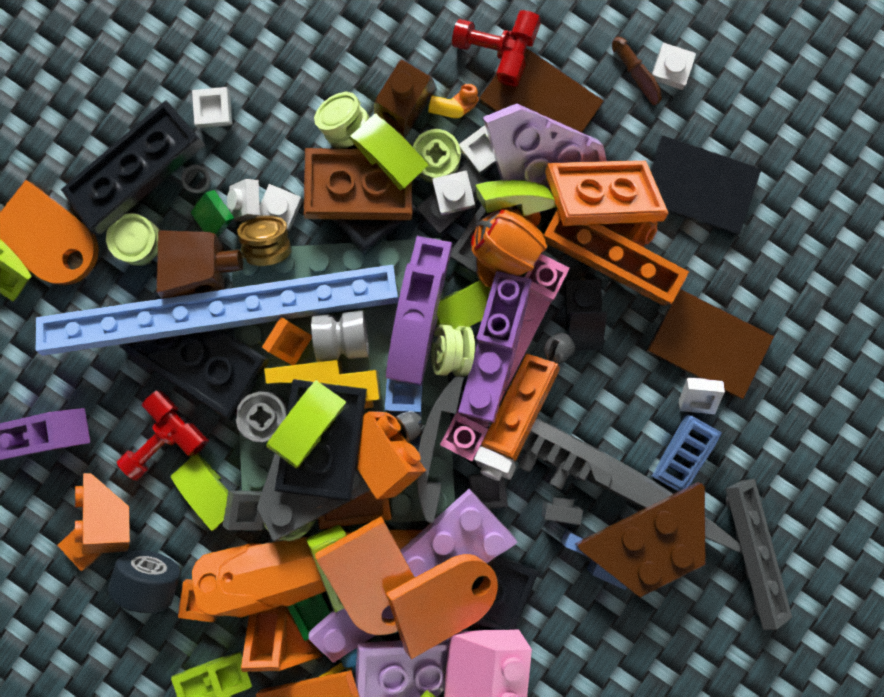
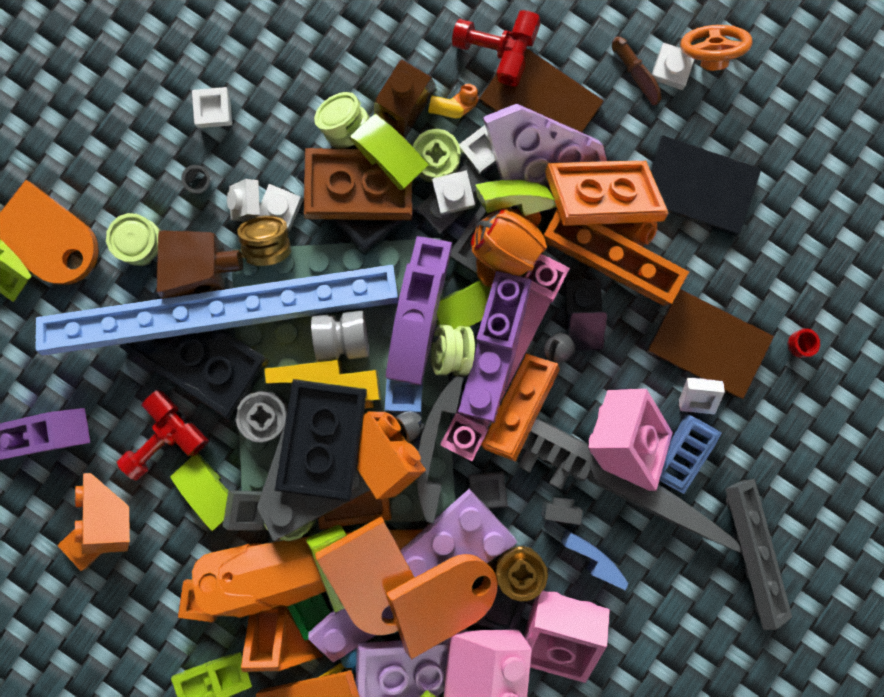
(132, 168): black tile -> none
(144, 581): black wheel -> none
(212, 213): green tile -> none
(287, 341): orange plate -> none
(306, 424): lime slope -> none
(494, 464): white plate -> none
(521, 573): none -> pearl gold wheel
(566, 635): none -> bright pink slope
(631, 437): none -> bright pink slope
(653, 543): reddish brown wing -> none
(716, 49): none -> orange piece
(803, 343): none -> red hinge

